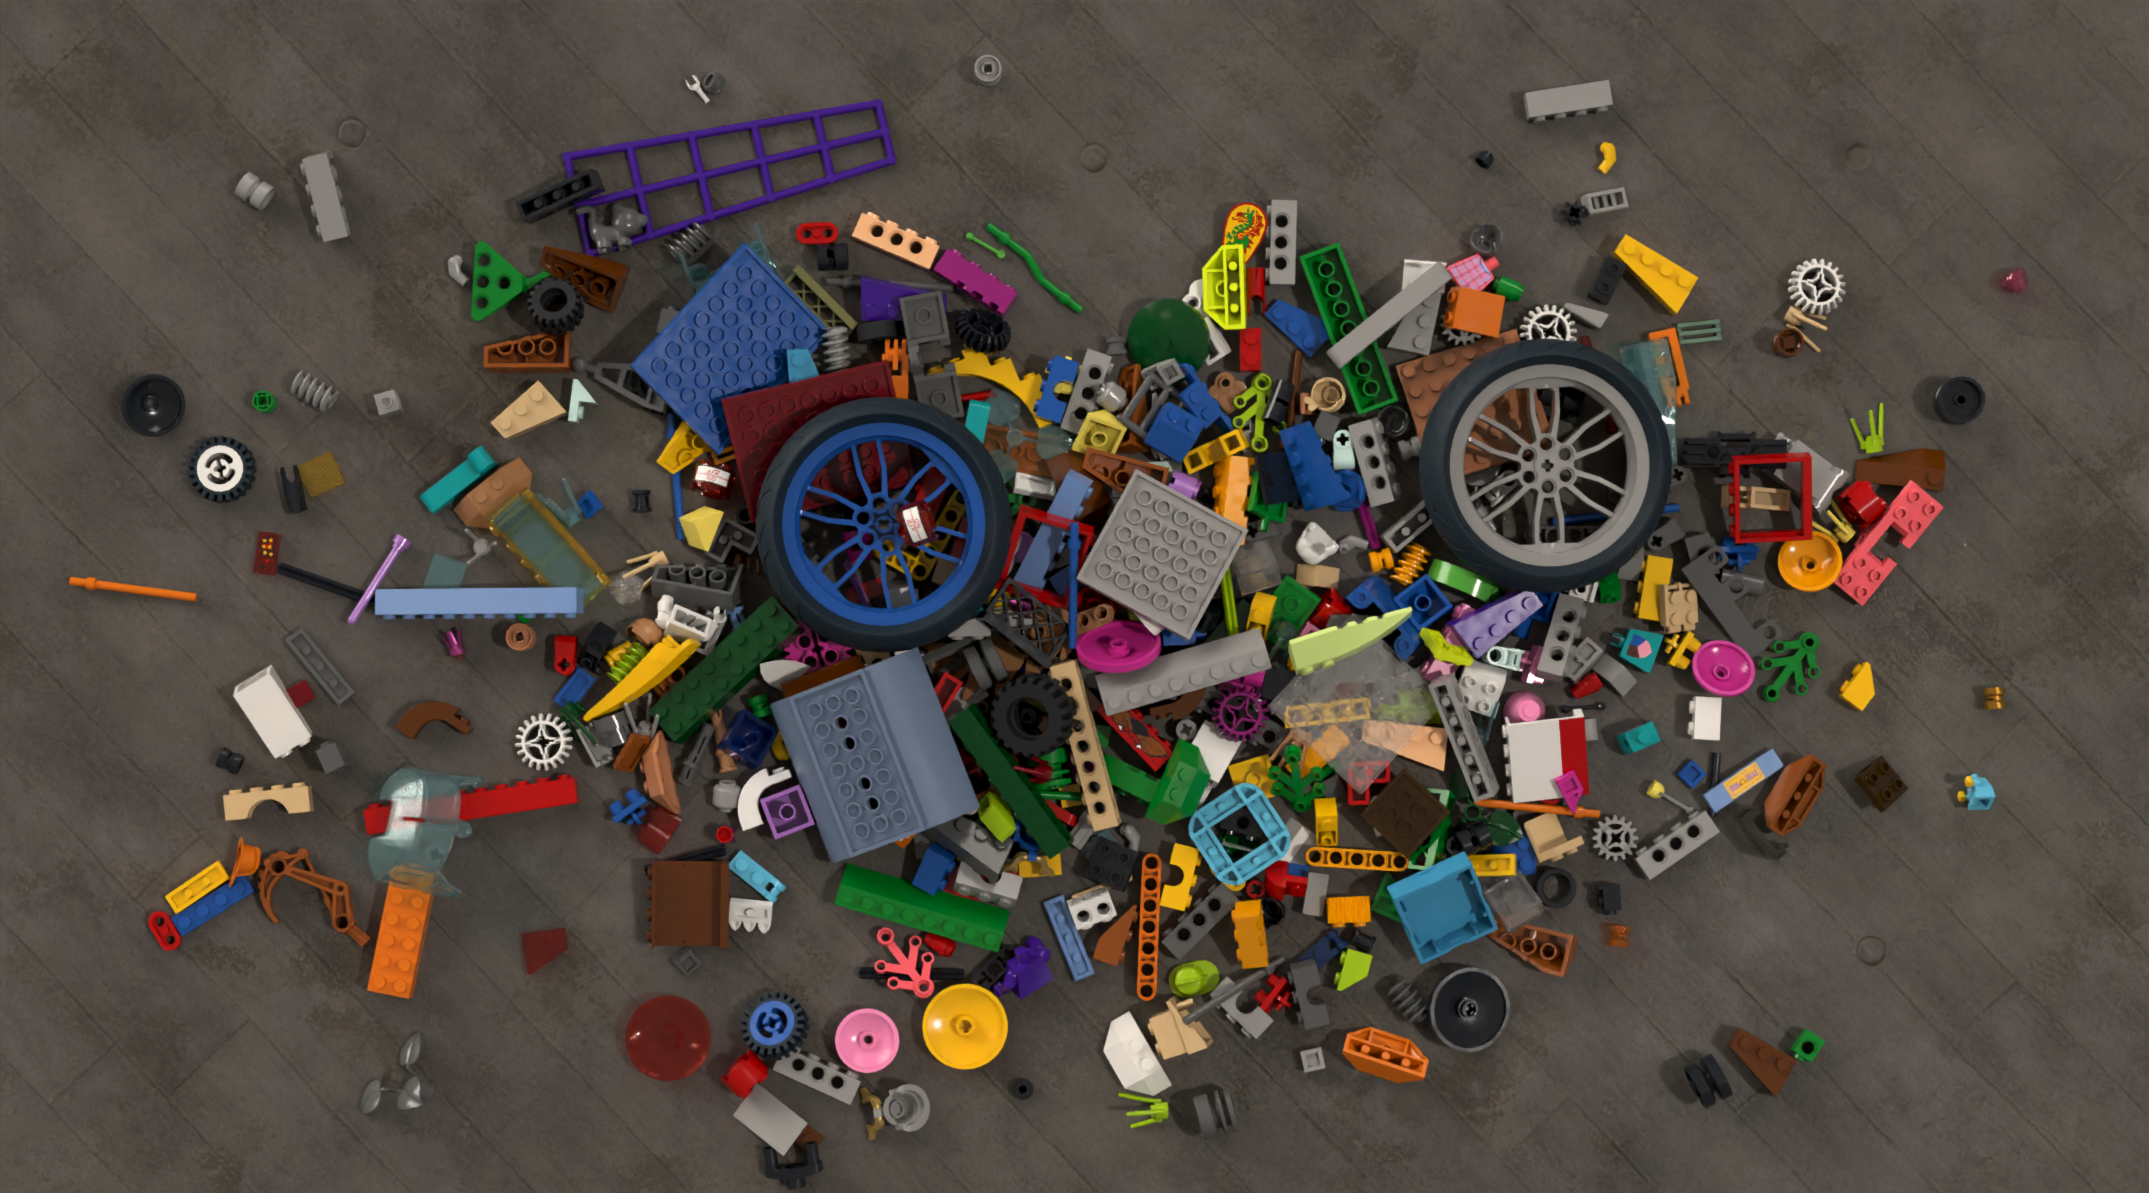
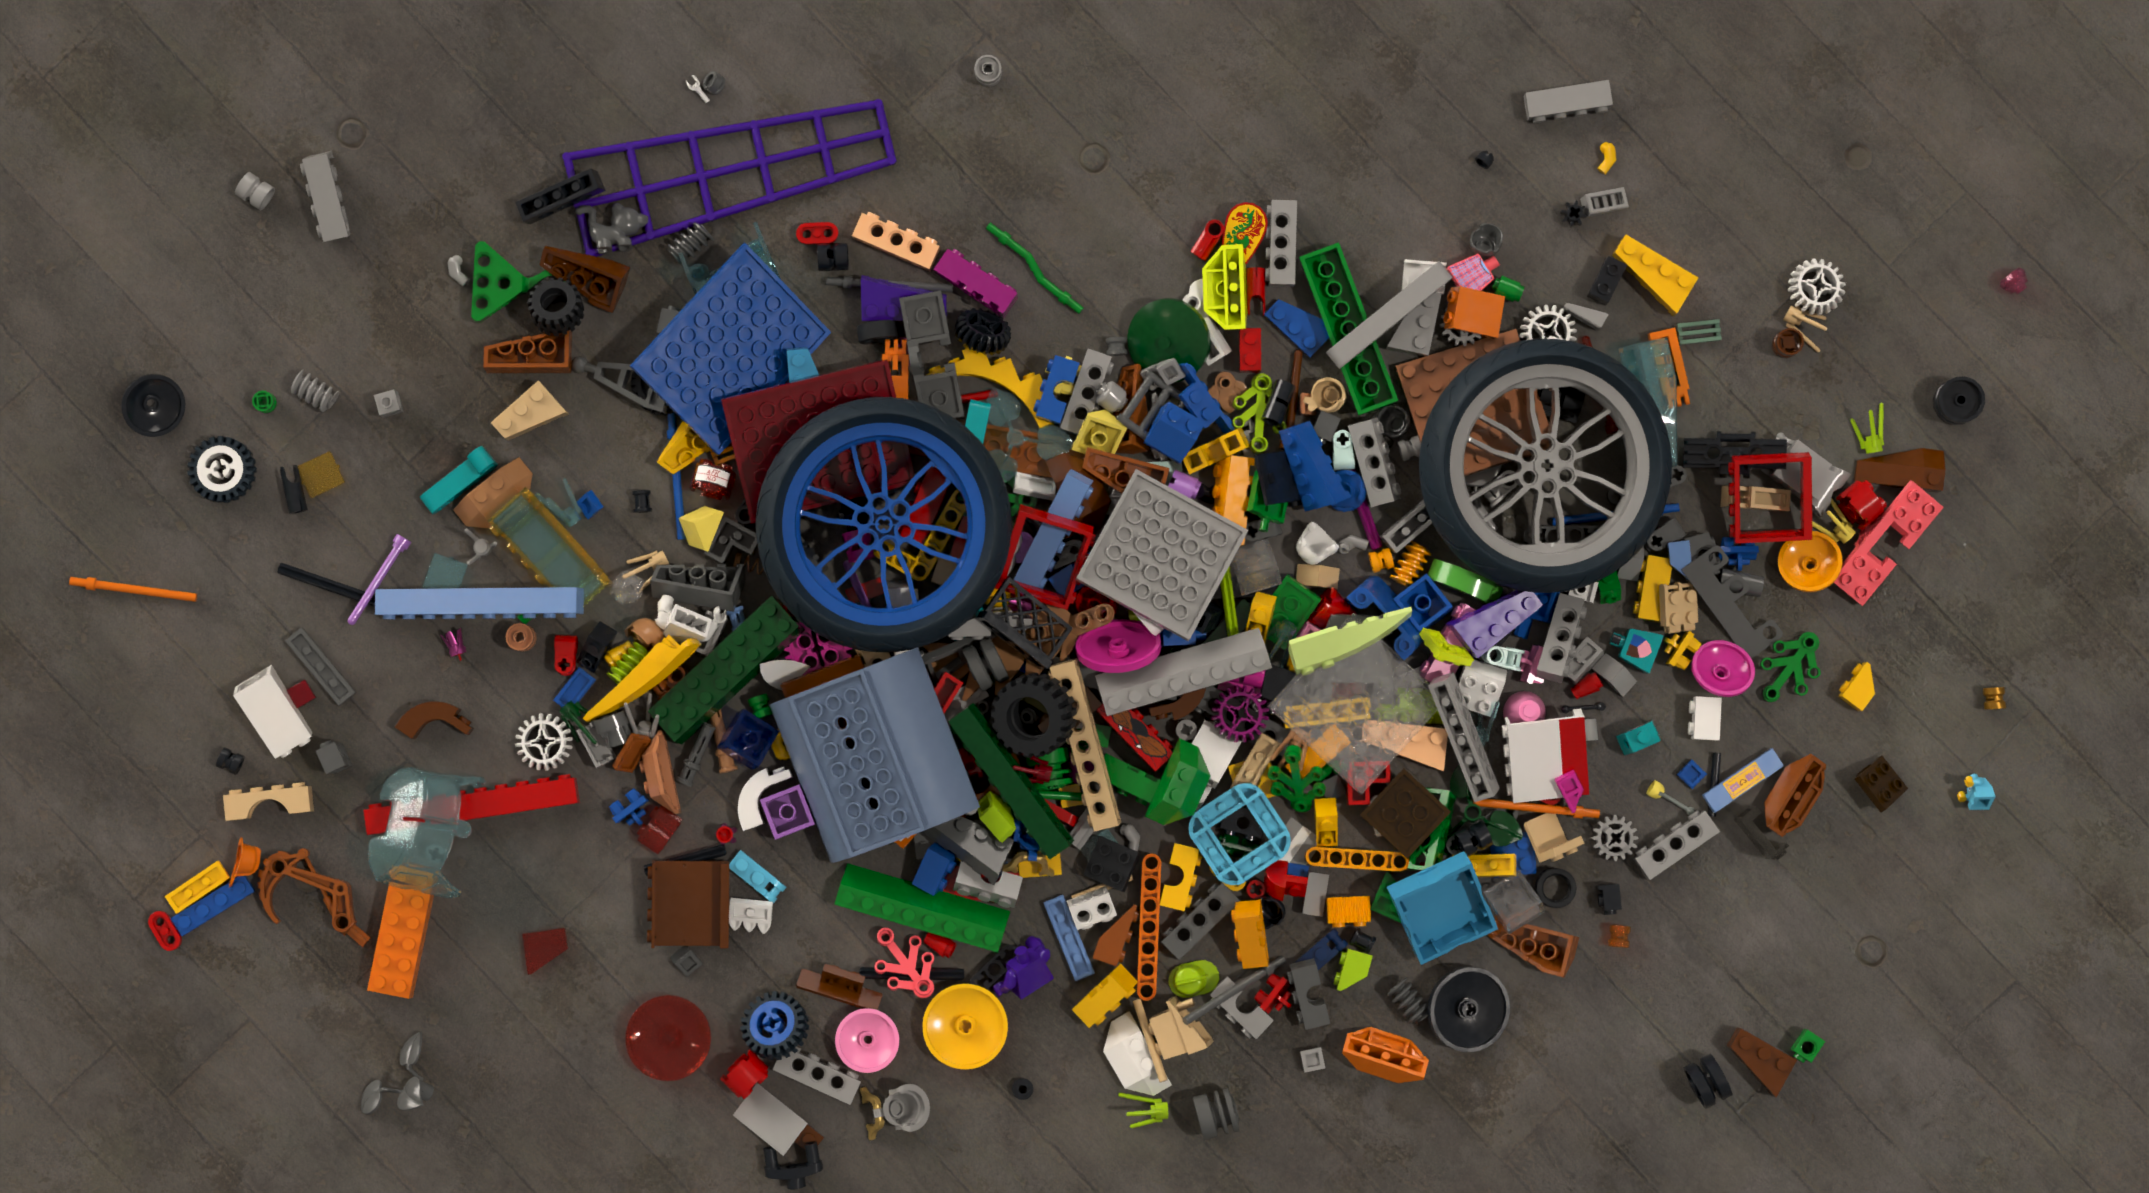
(267, 553): clear red tile -> none
(578, 396): light aqua slope -> none
(726, 795): light grey head -> none
(824, 297): olive fence -> none
(836, 348): light grey piece -> none
(839, 986): none -> reddish brown bracket
(917, 523): brick -> none
(1000, 254): bright green hinge -> none
(1074, 544): blue bar -> none
(1105, 996): none -> yellow wedge
(1150, 1040): none -> tan bar
(1206, 241): none -> red piece
(1256, 760): none -> tan tile
(1679, 555): none -> medium blue slope

